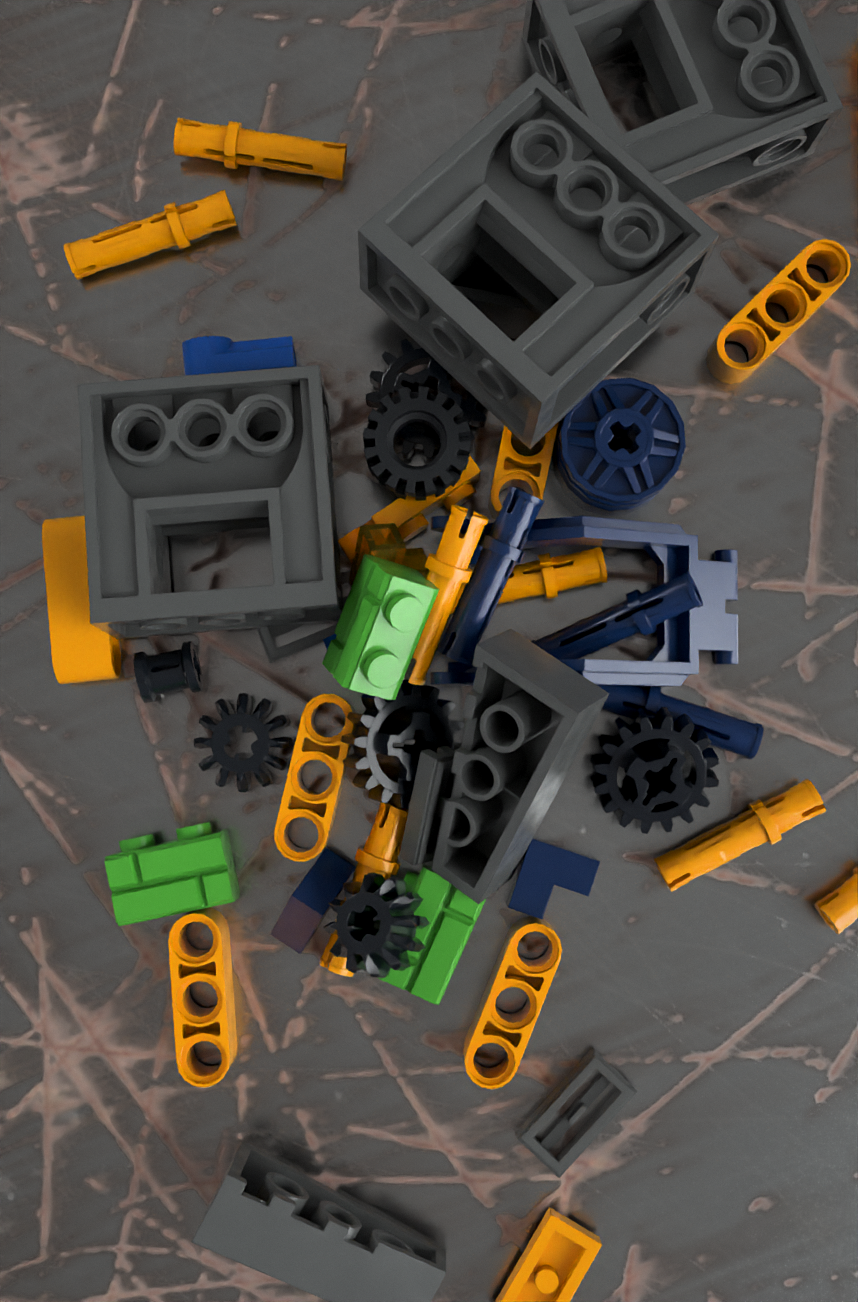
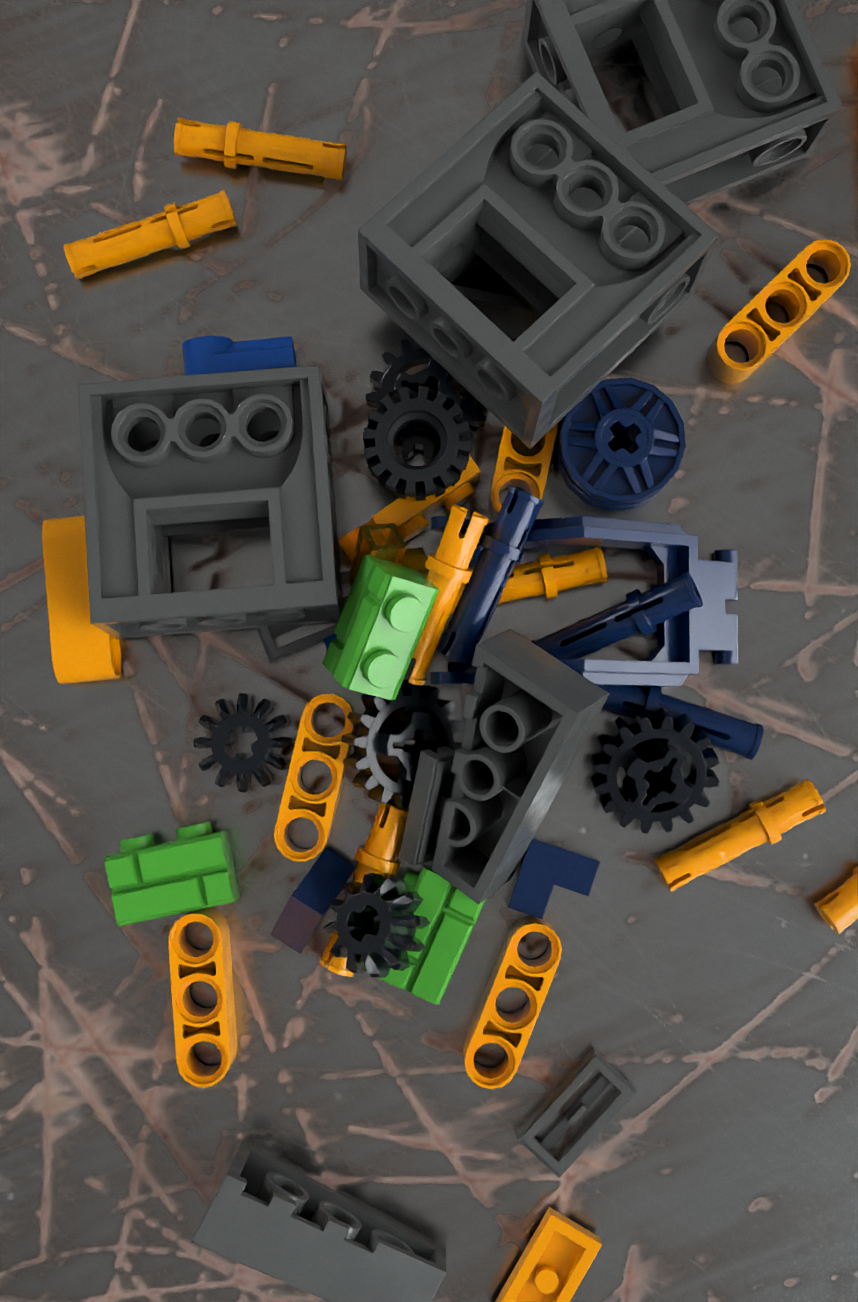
(168, 672): black bush -> none

